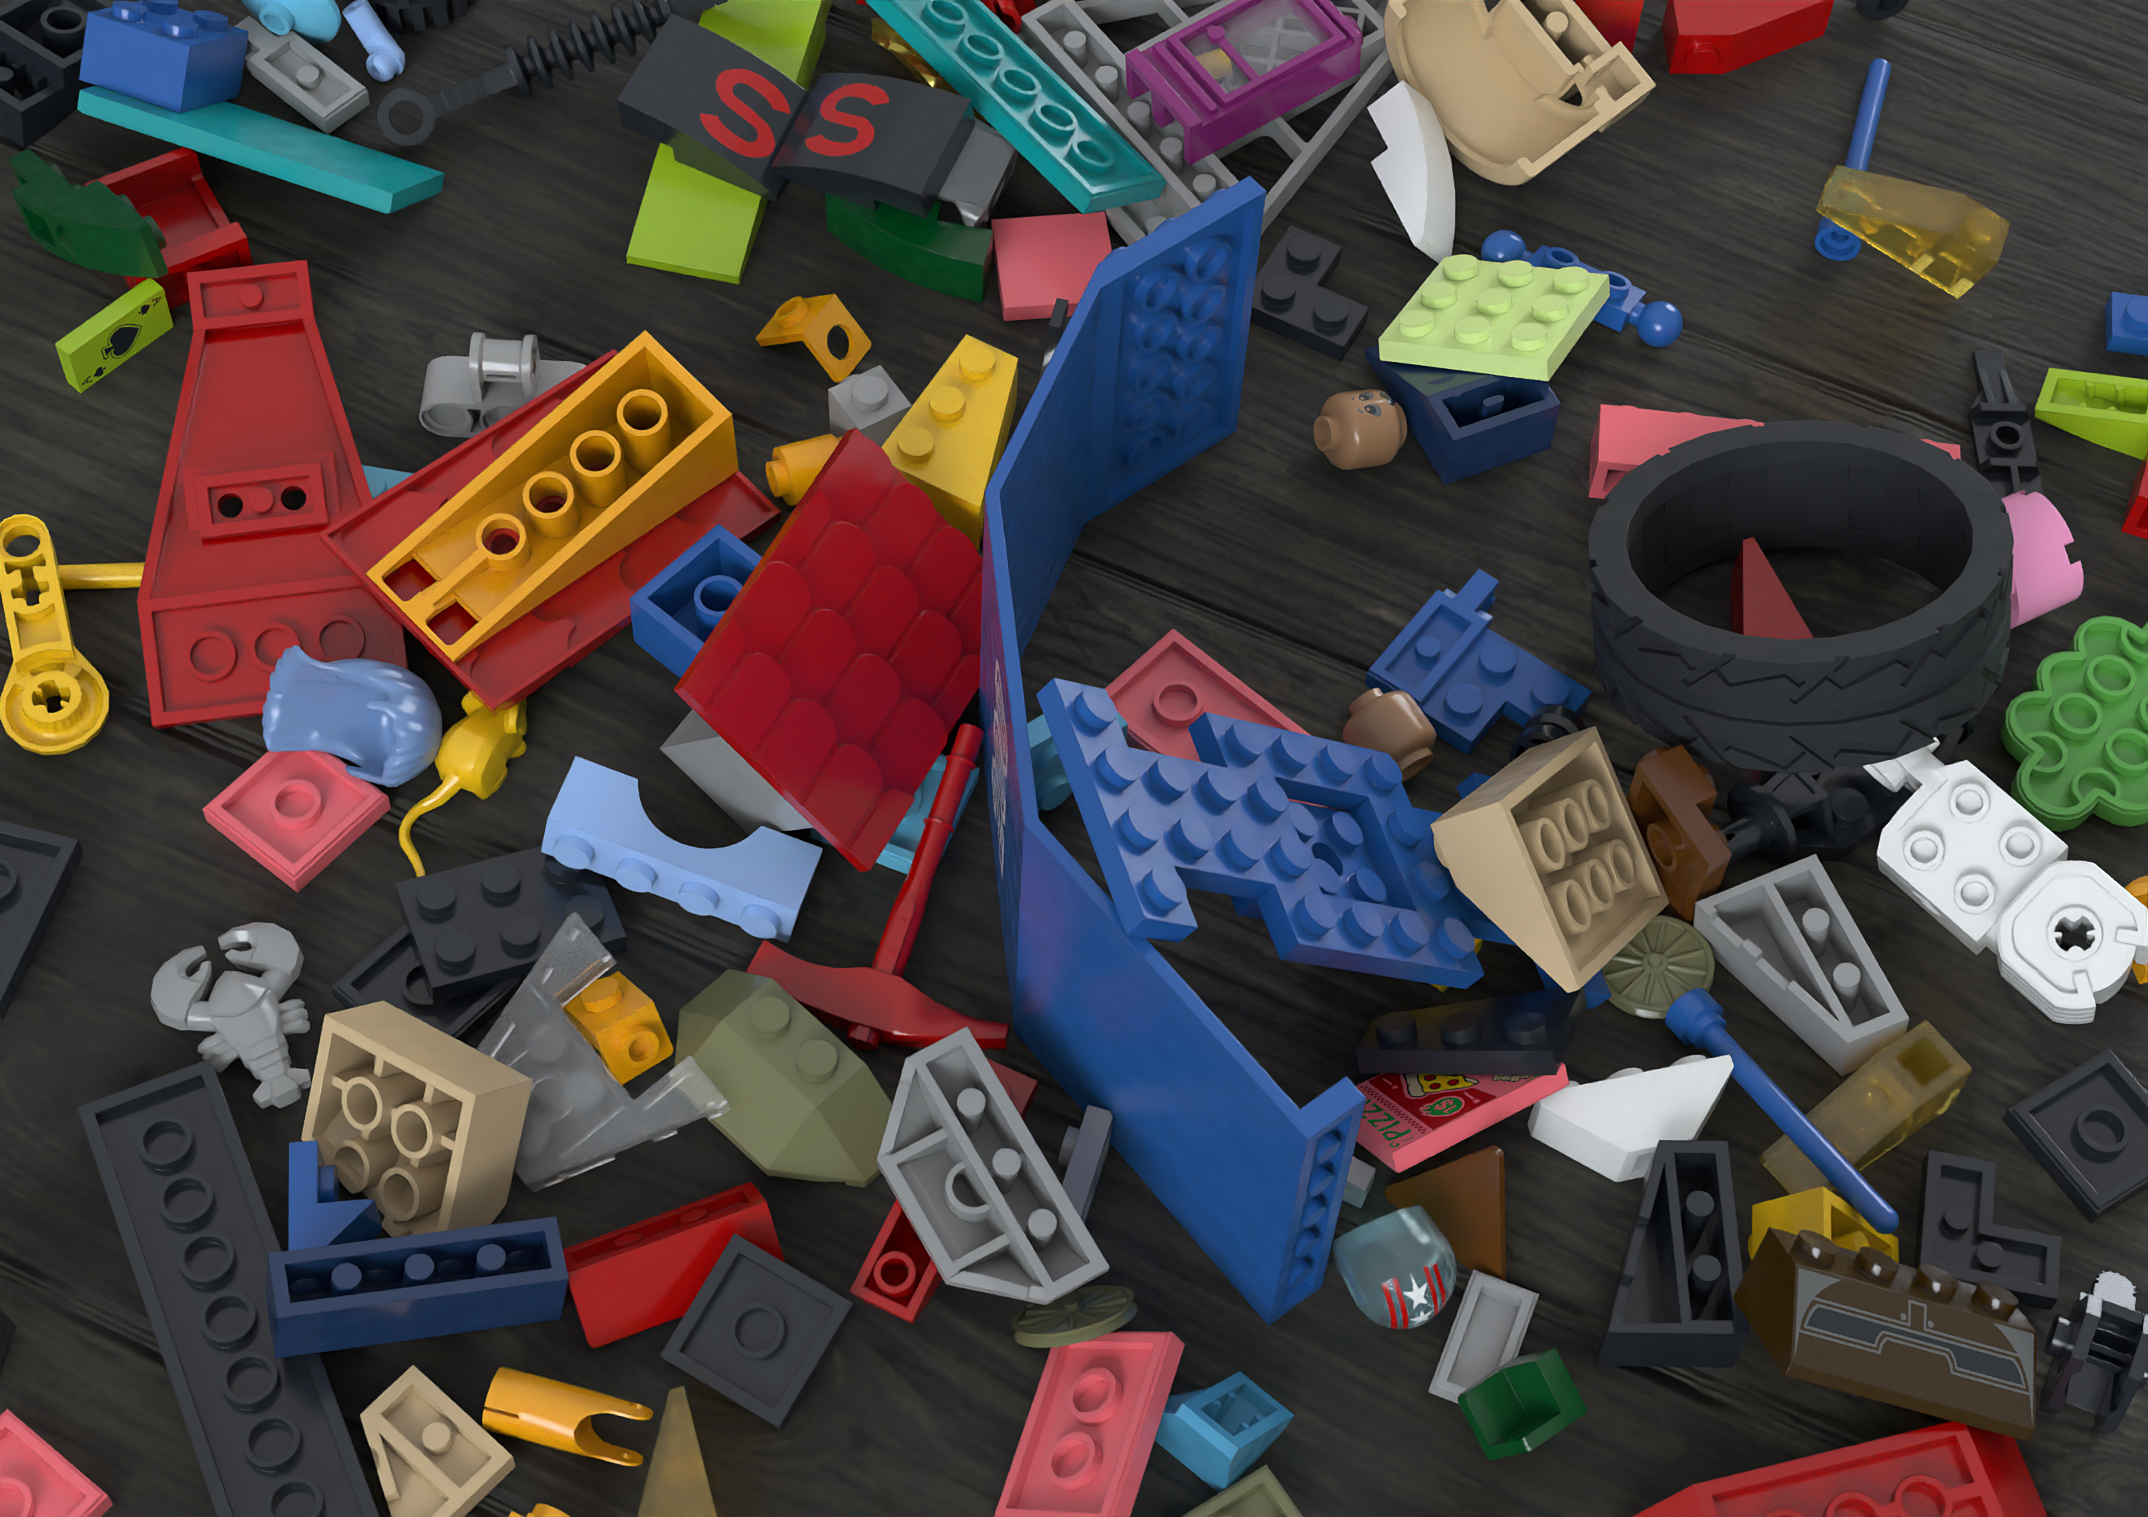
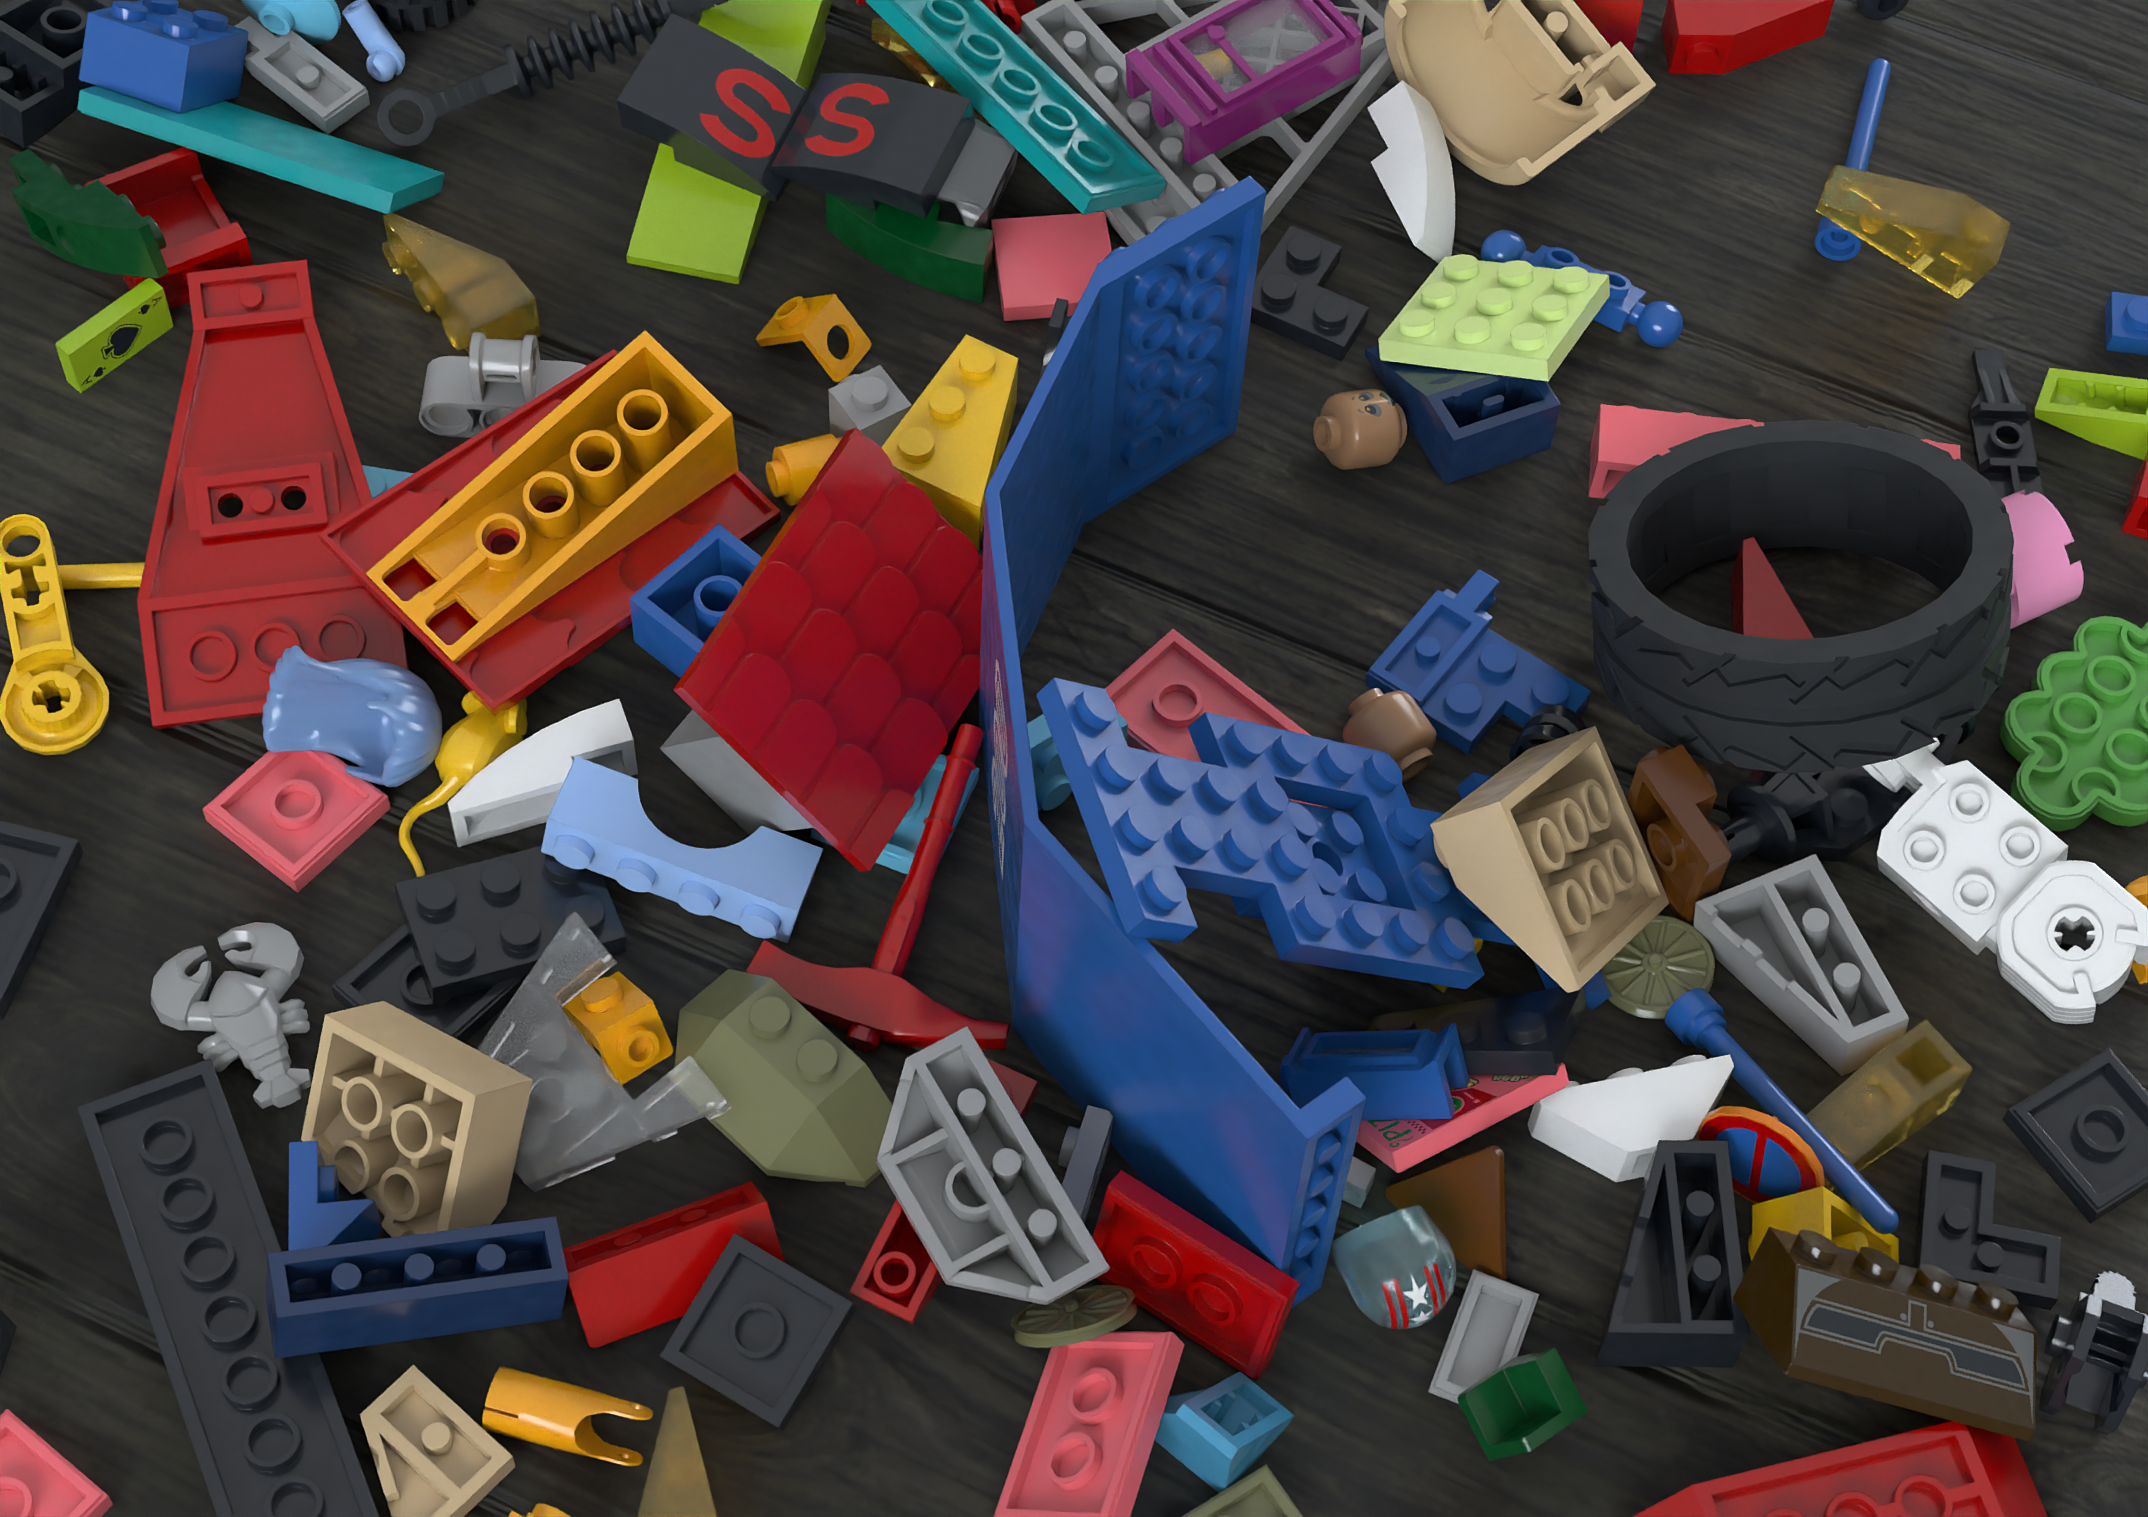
(461, 284): none -> clear yellow slope
(527, 778): none -> white slope
(1193, 1275): none -> red tile
(1396, 1070): none -> blue window
(1764, 1153): none -> piece

